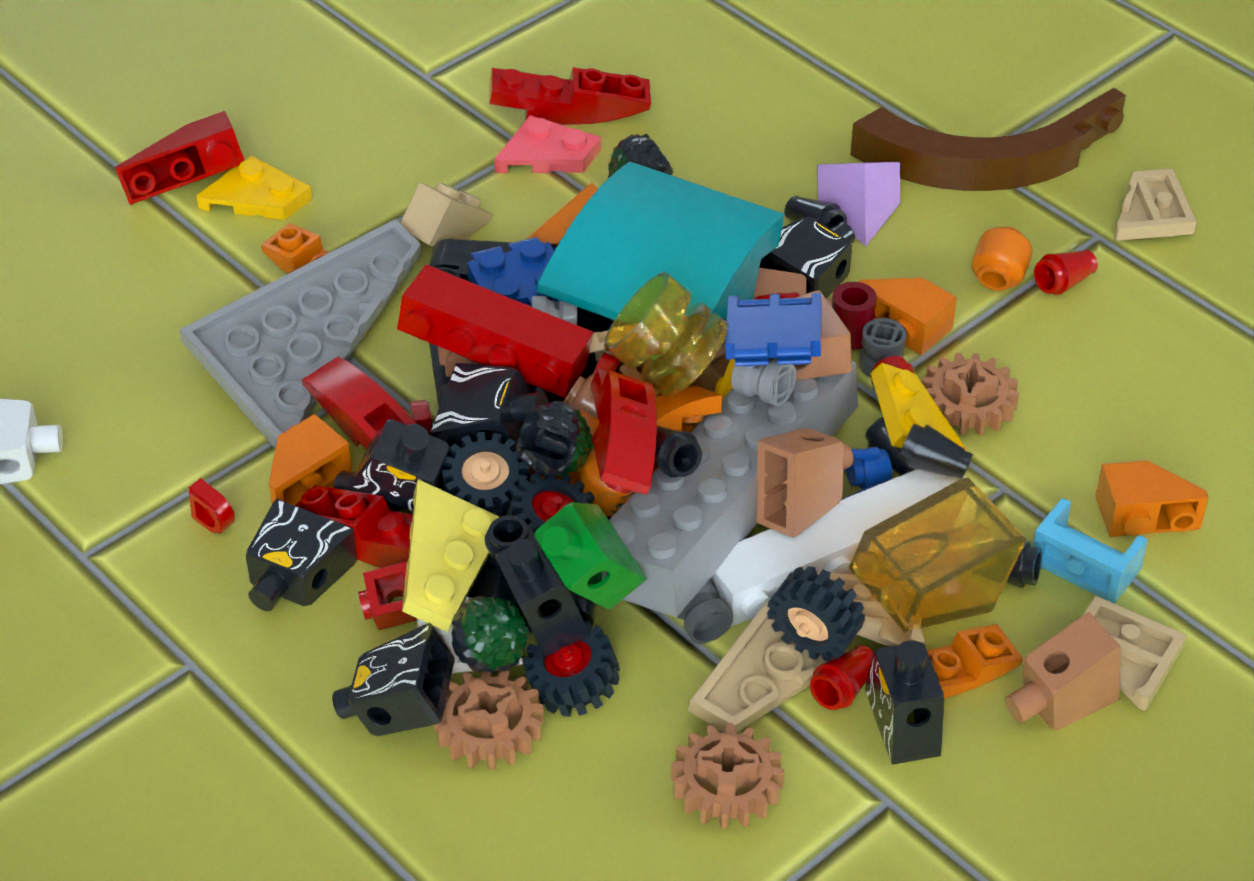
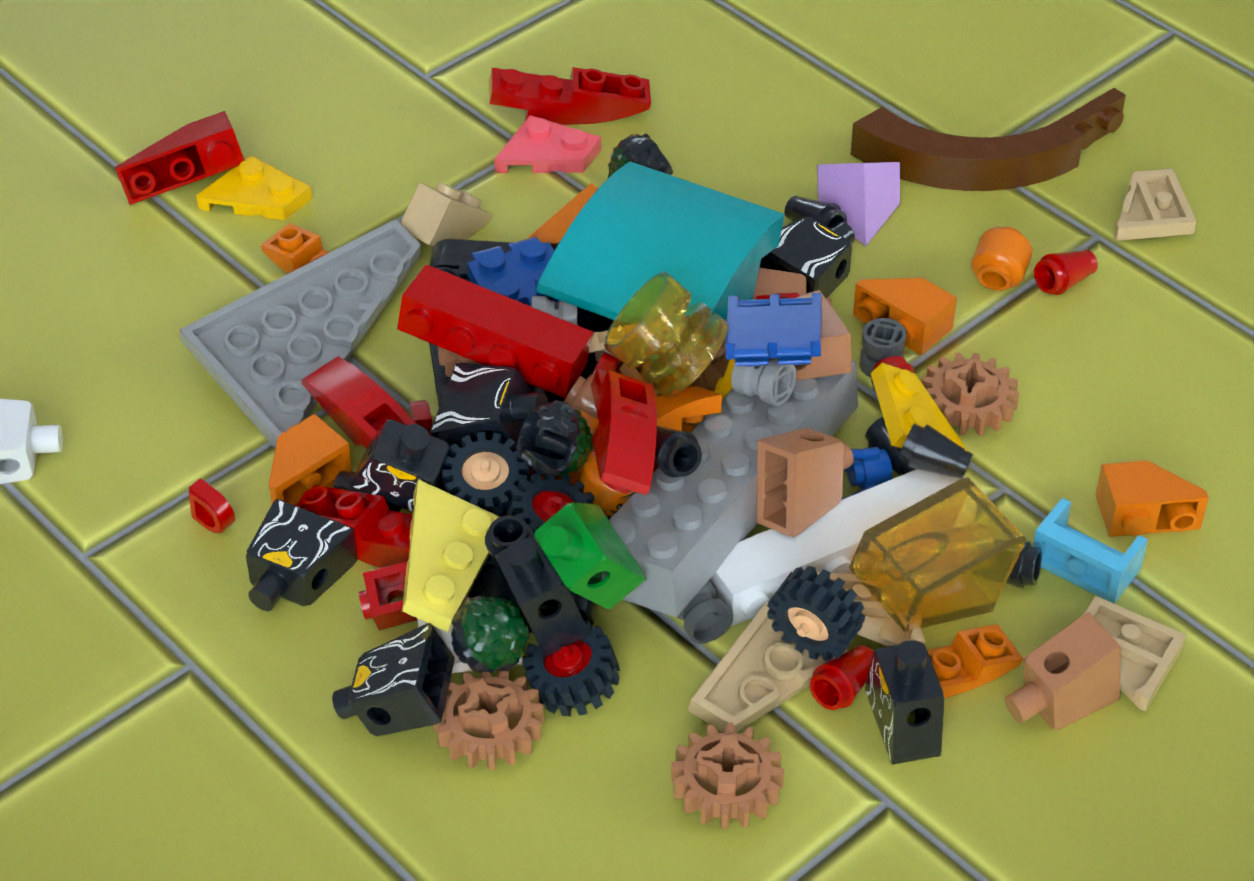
(855, 307): dark red brick -> none

